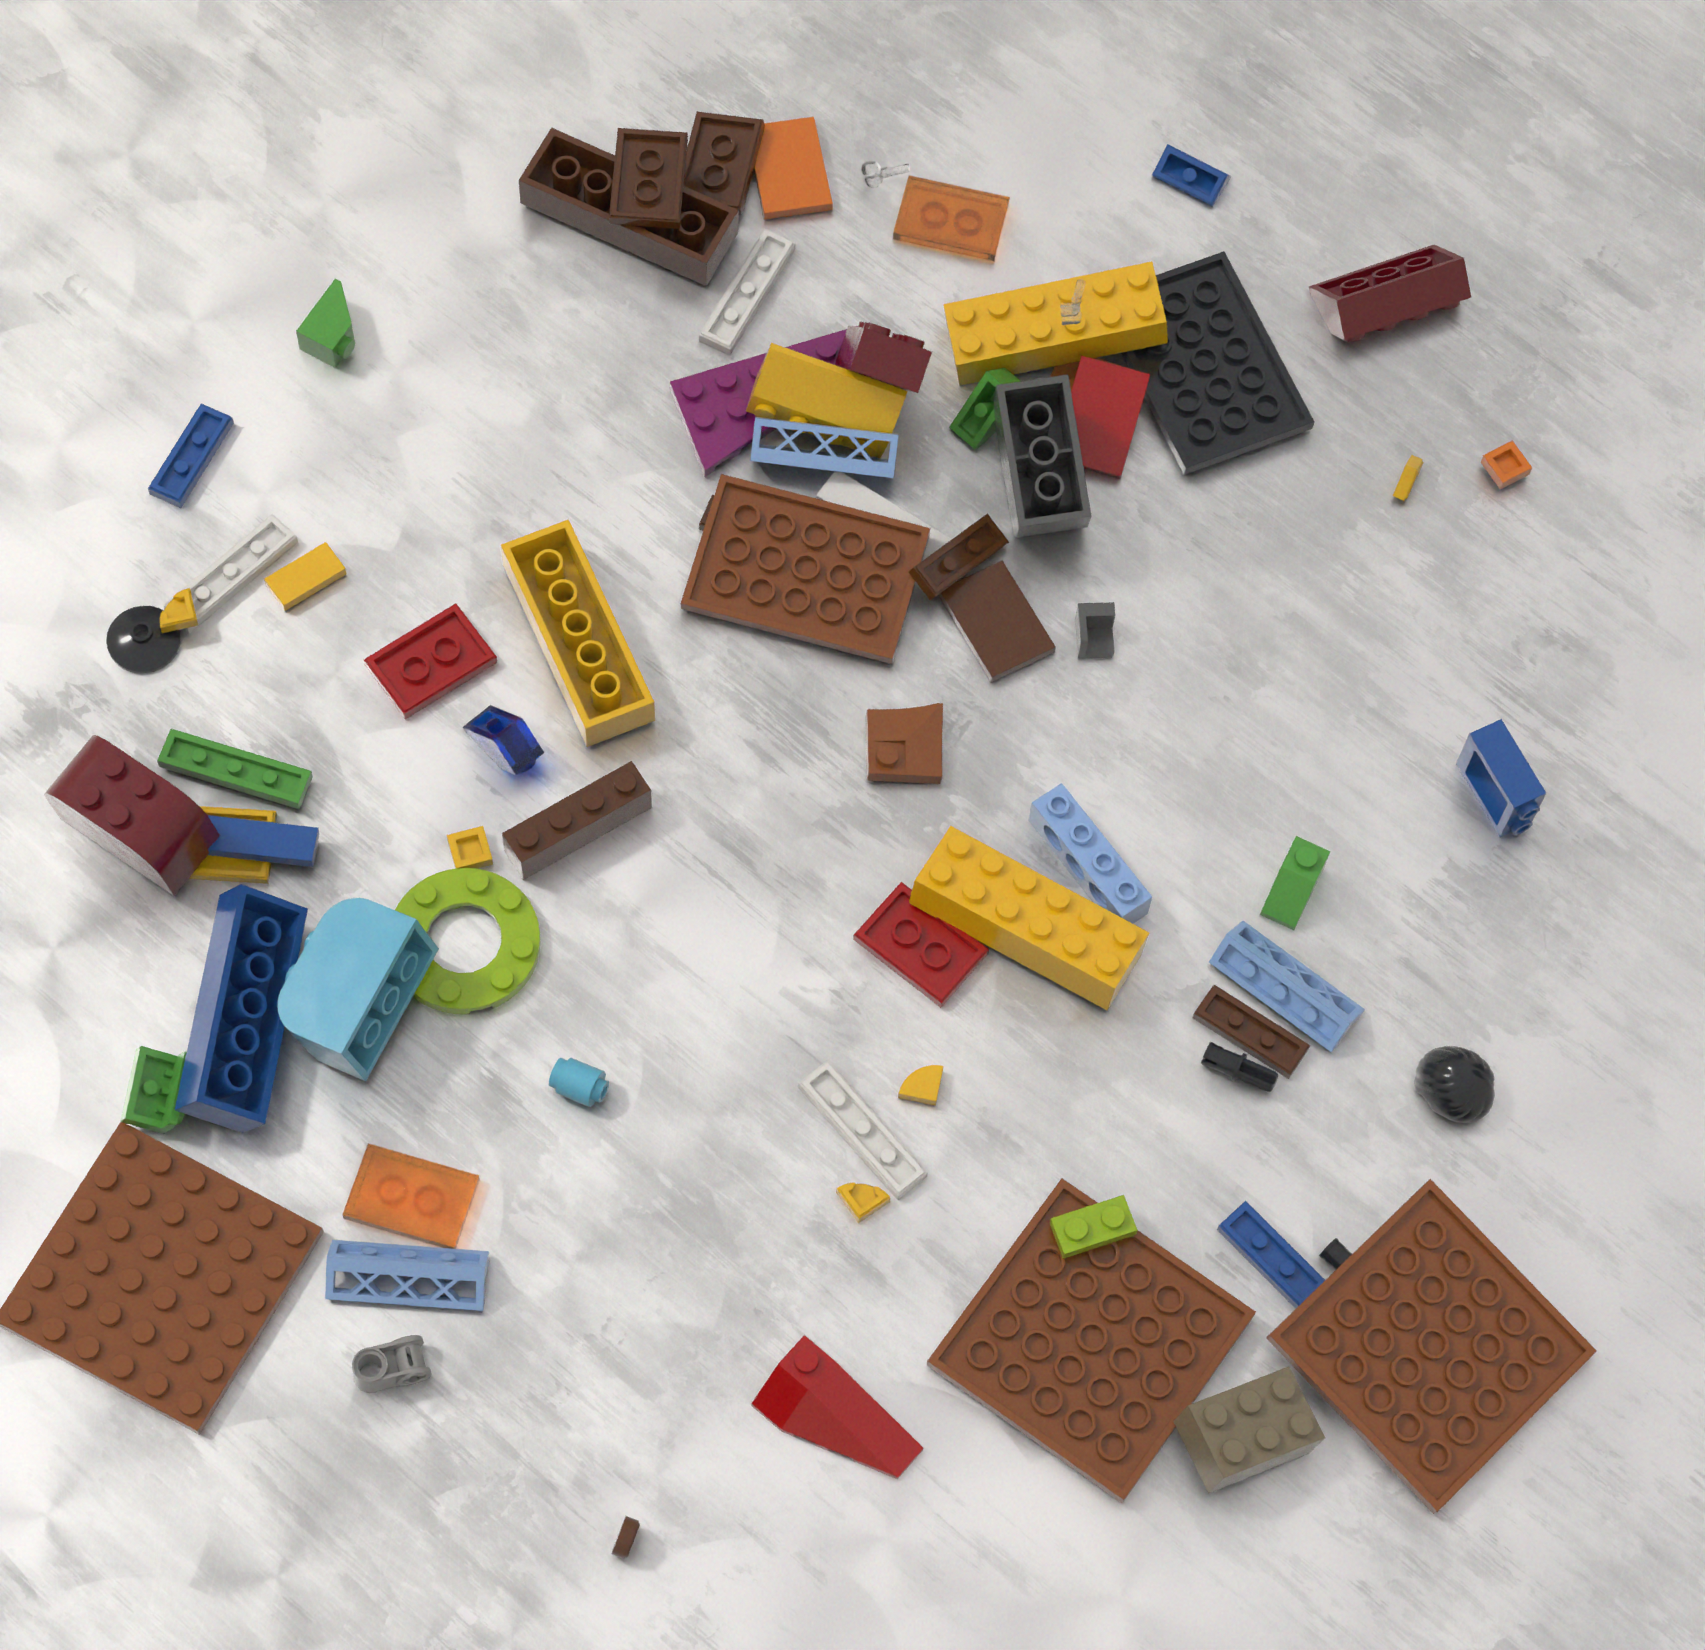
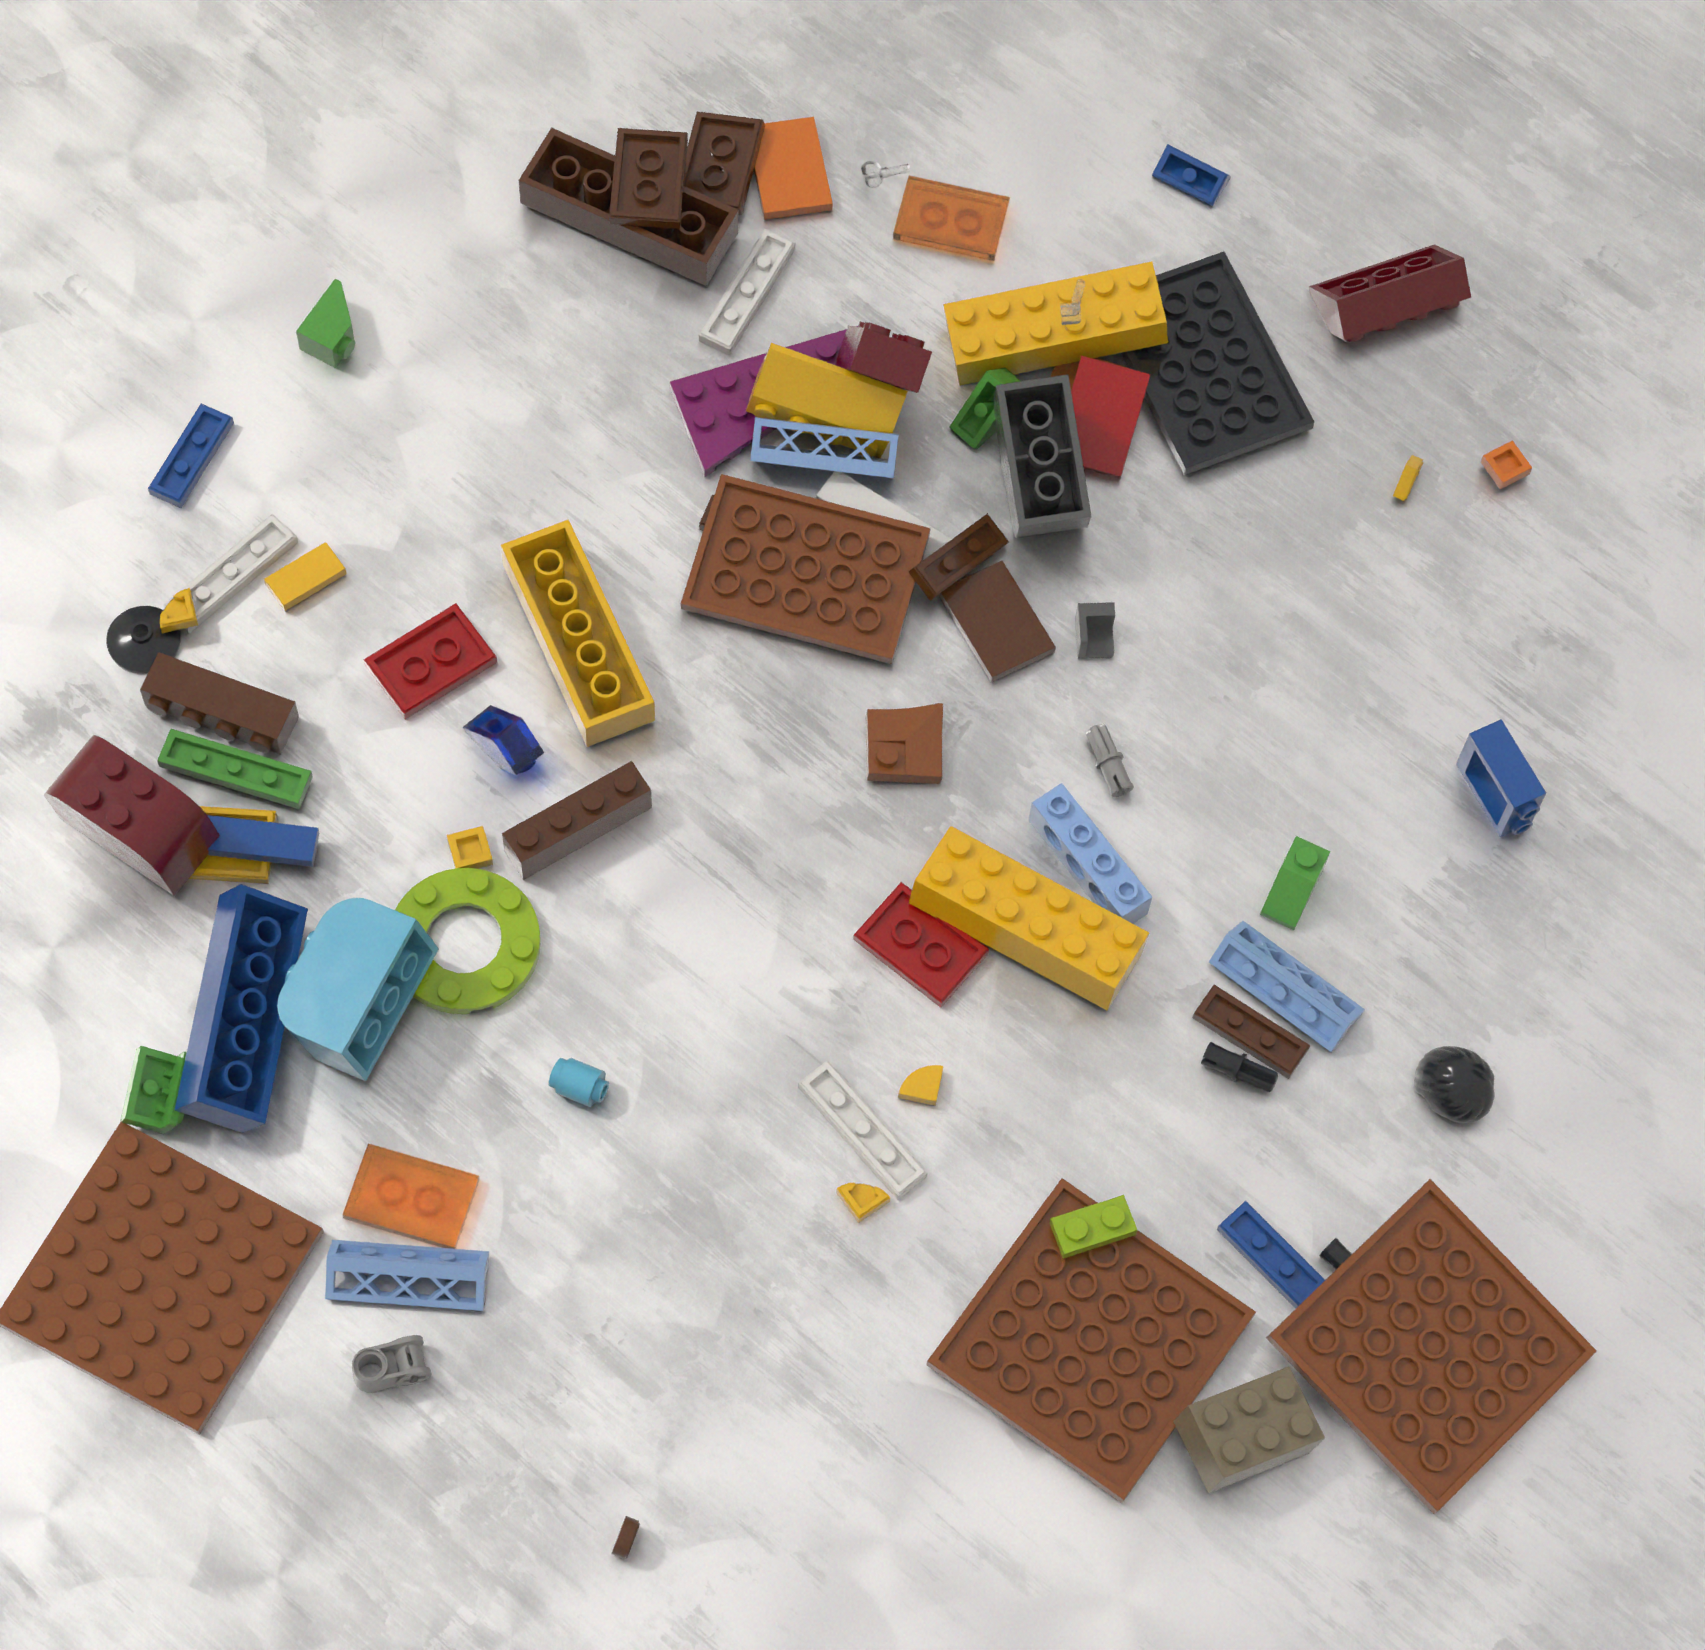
(219, 704): none -> reddish brown brick
(825, 1405): red wedge -> none
(1109, 760): none -> light grey axle

